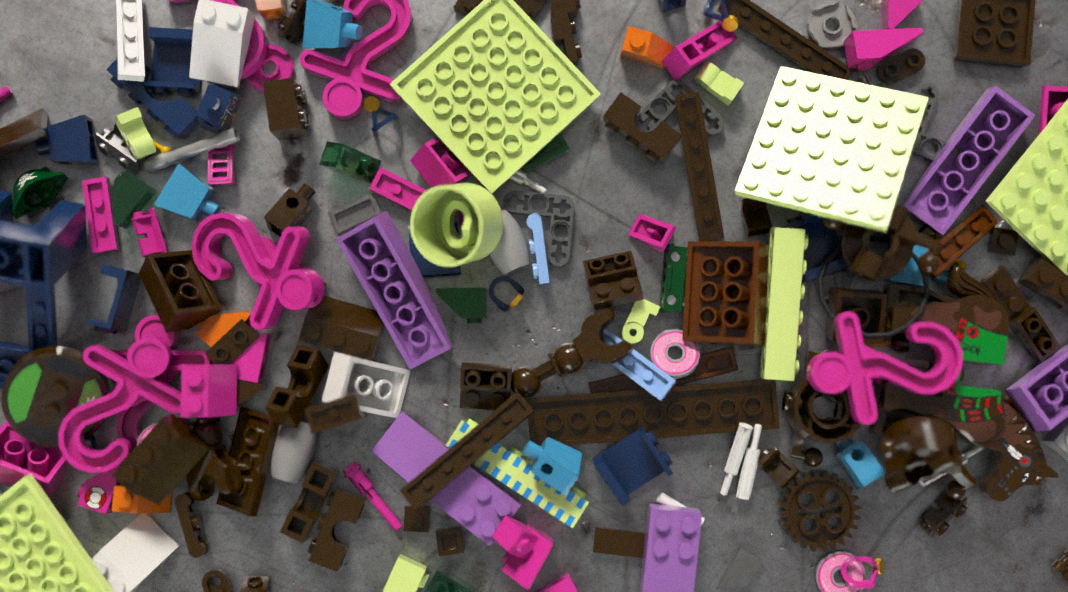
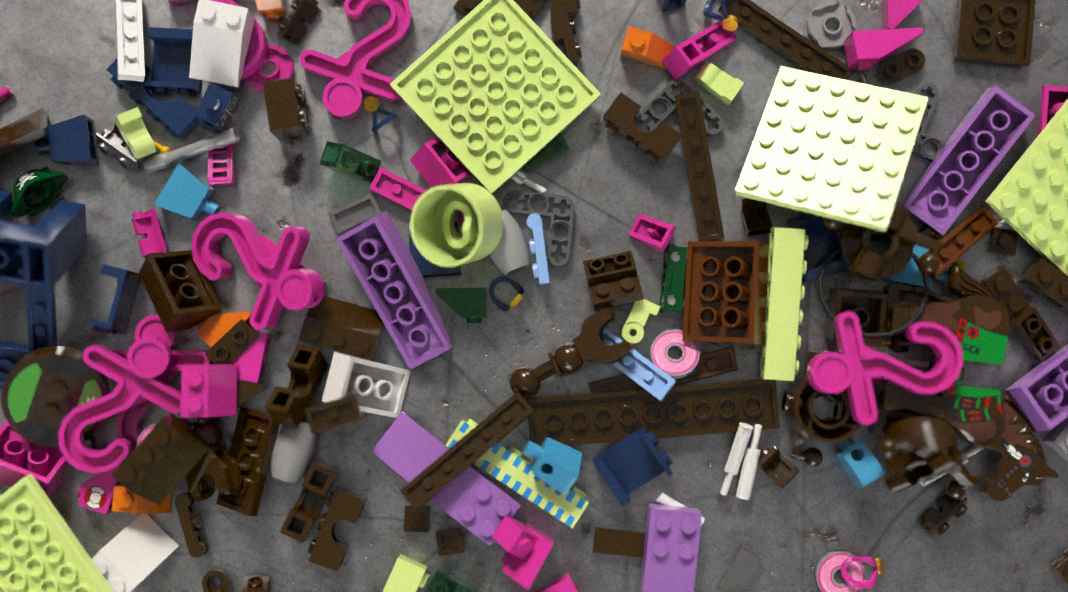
(100, 215): dark pink plate -> none
(129, 196): clear green slope -> none
(283, 215): dark brown torso -> none
(328, 26): dark azure torso -> none
(364, 485): dark pink pin -> none
(484, 385): dark brown brick -> none
(820, 533): dark brown gear -> none

